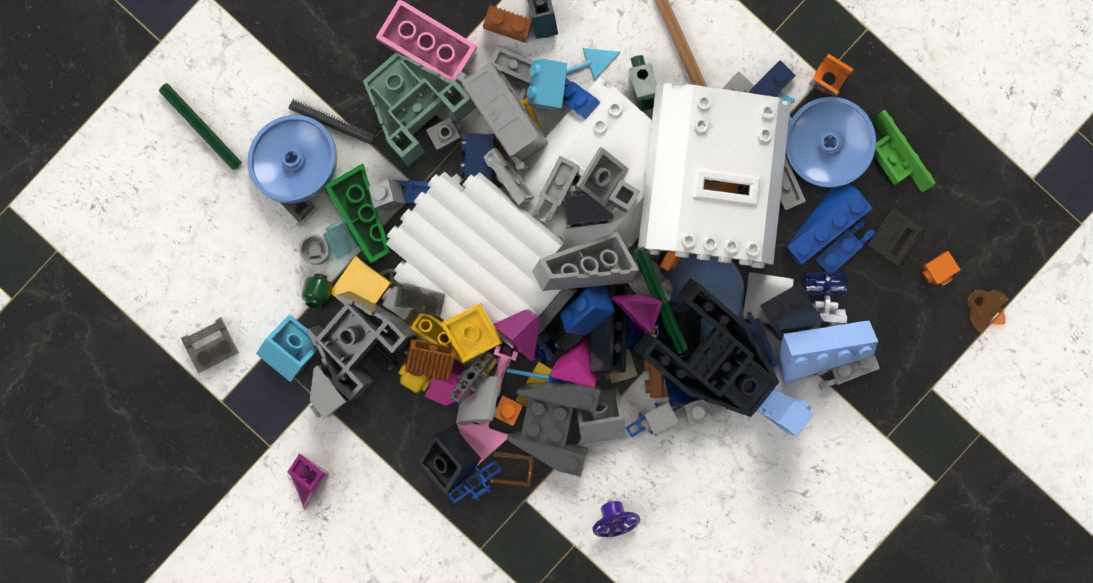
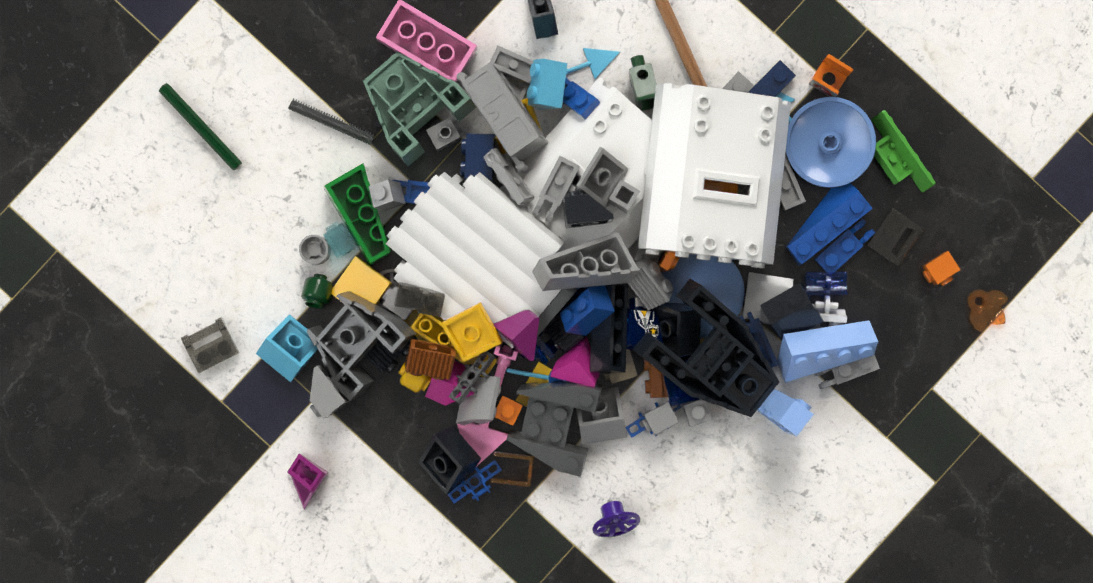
(292, 159): medium blue dish -> none
(301, 211): clear smoke slope -> none
(507, 24): dark orange brick -> none
(640, 309): magenta slope -> none
(657, 292): dark green axle -> none

